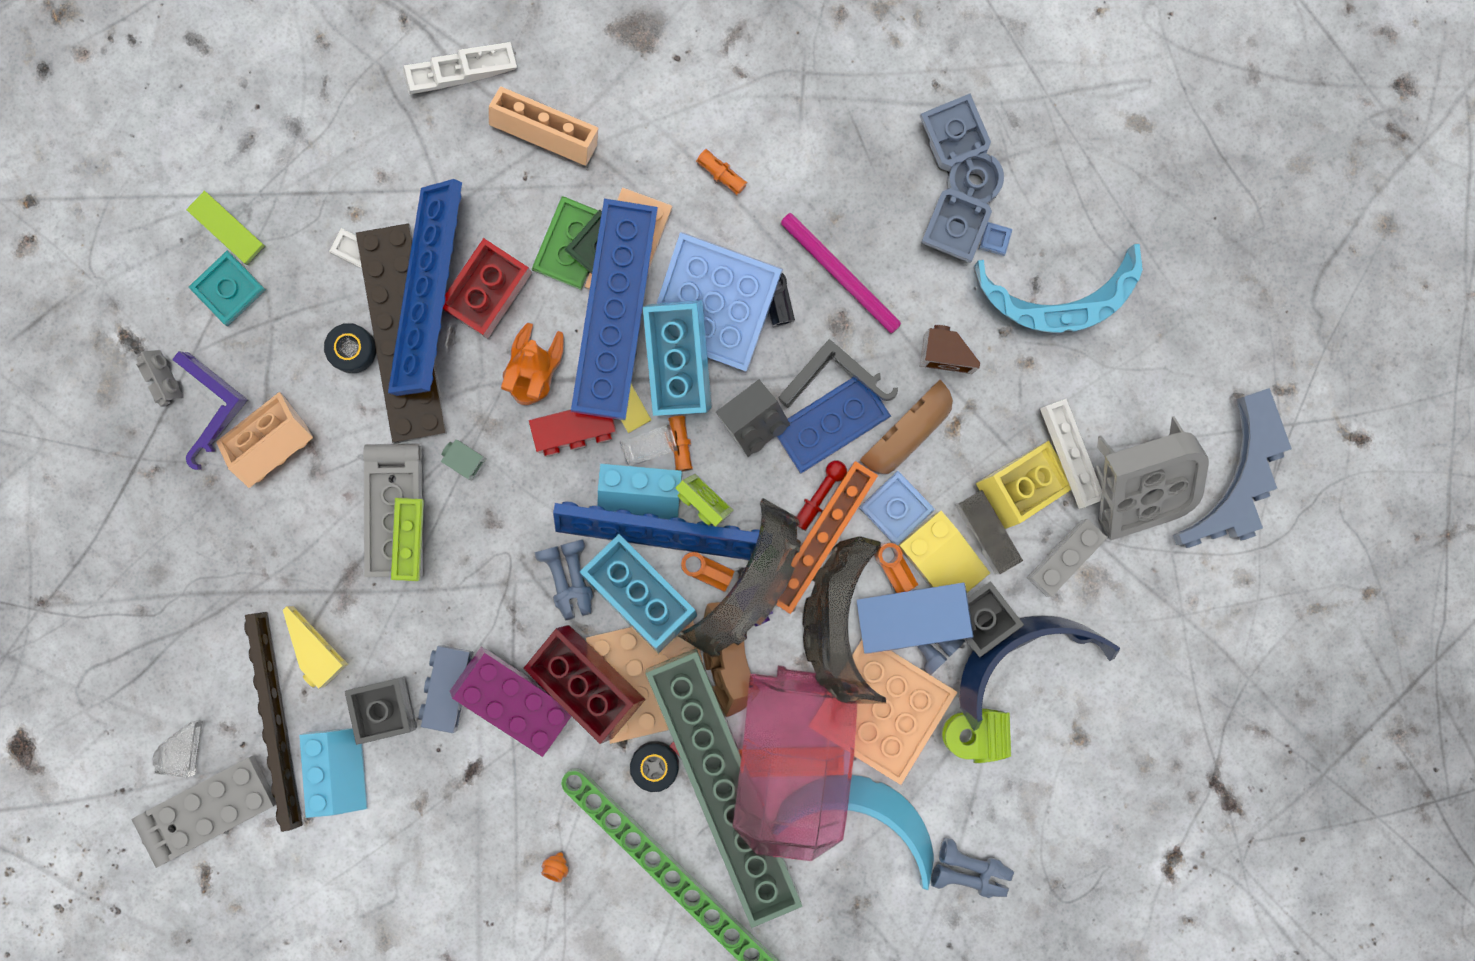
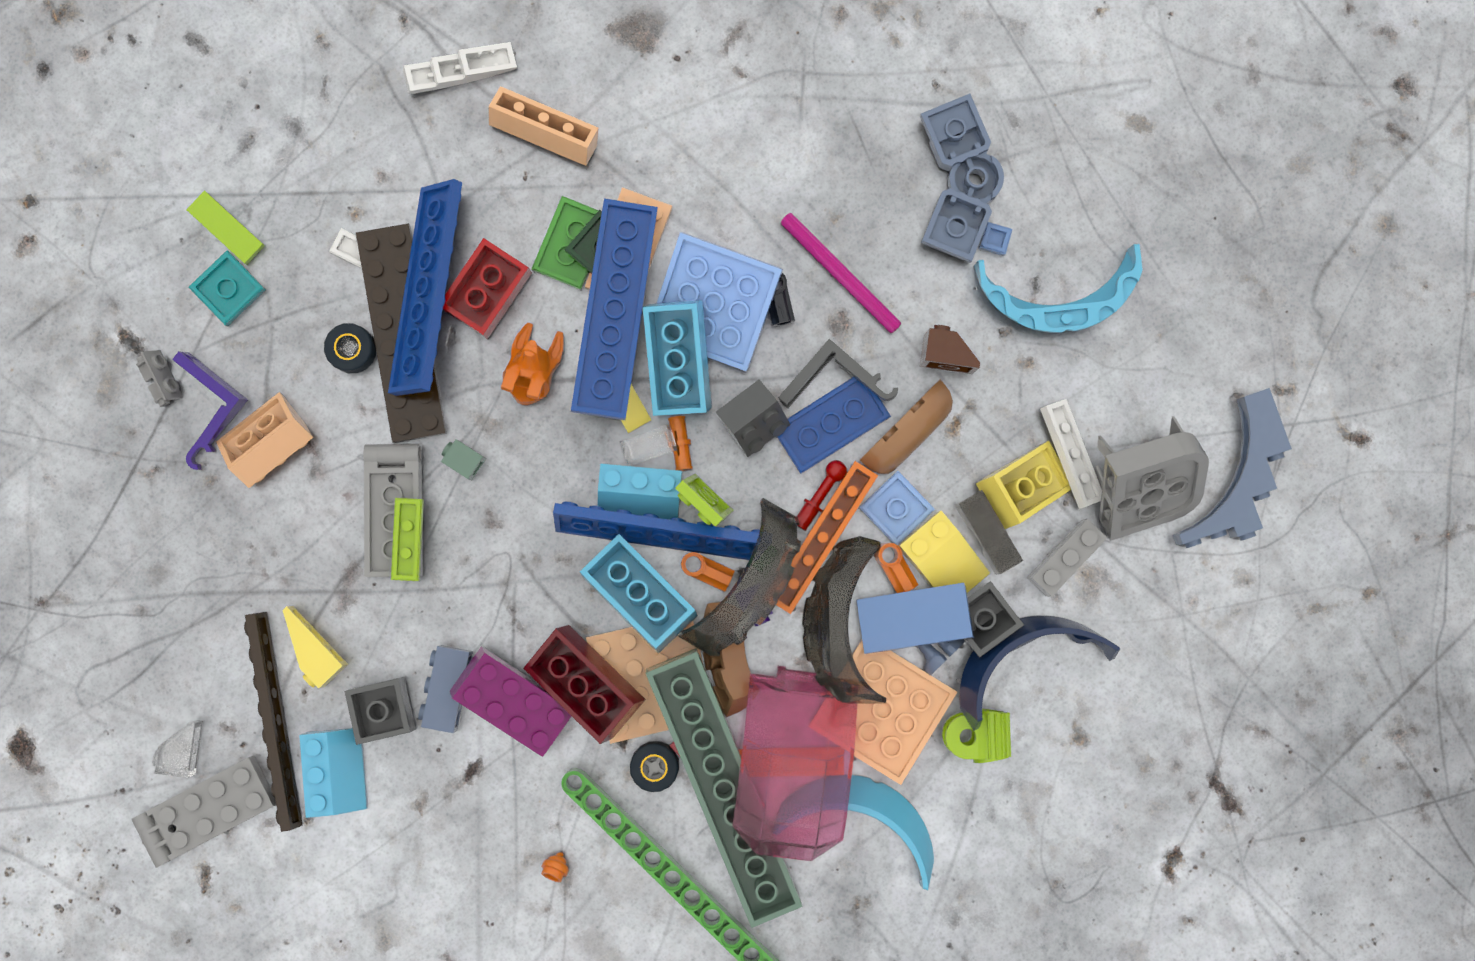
(565, 593): sand blue piece -> none
(570, 430): red brick -> none
(721, 172): orange pin -> none
(952, 856): sand blue piece -> none

